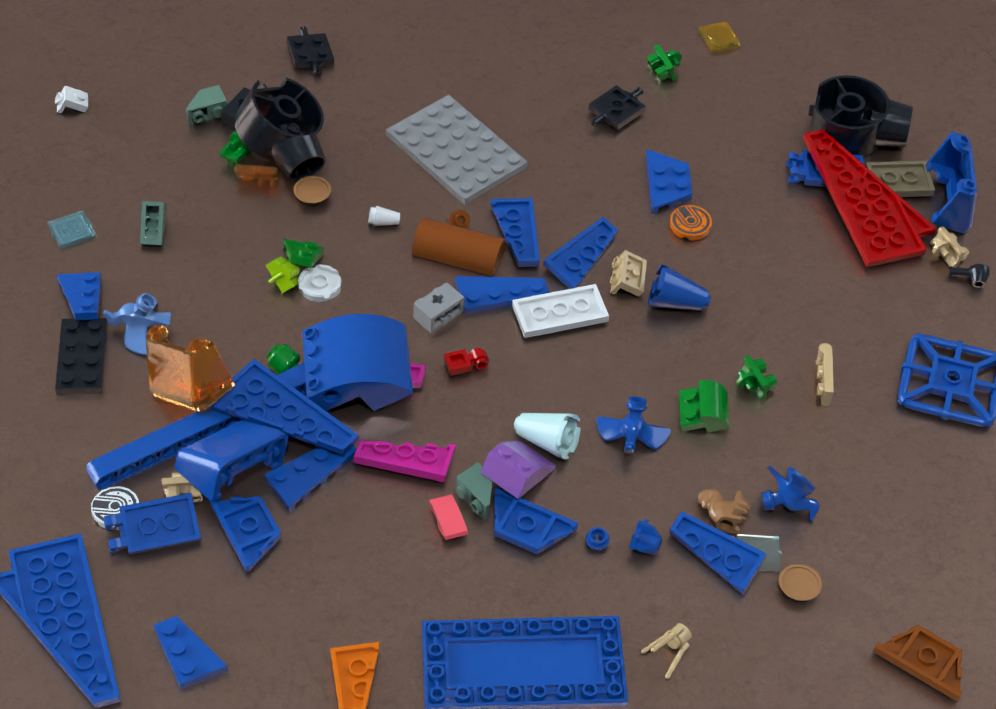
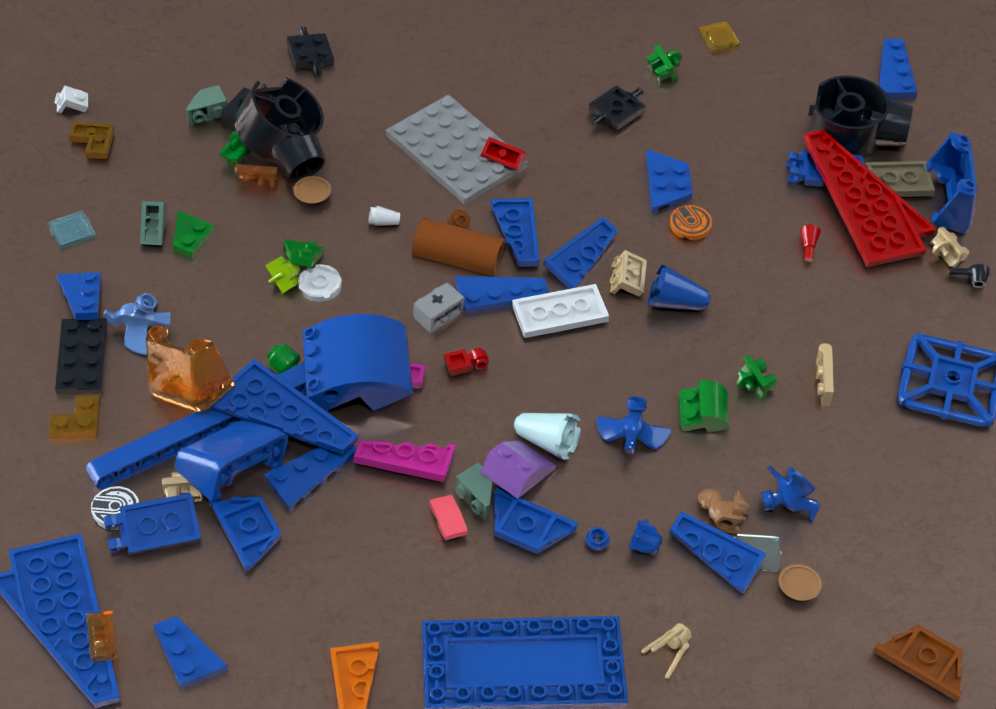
(81, 423): none -> pearl gold plate
(96, 135): none -> pearl gold plate
(101, 636): none -> clear orange plate
(190, 234): none -> green wing
(504, 154): none -> red slope
(810, 235): none -> red cone
(895, 70): none -> blue wing

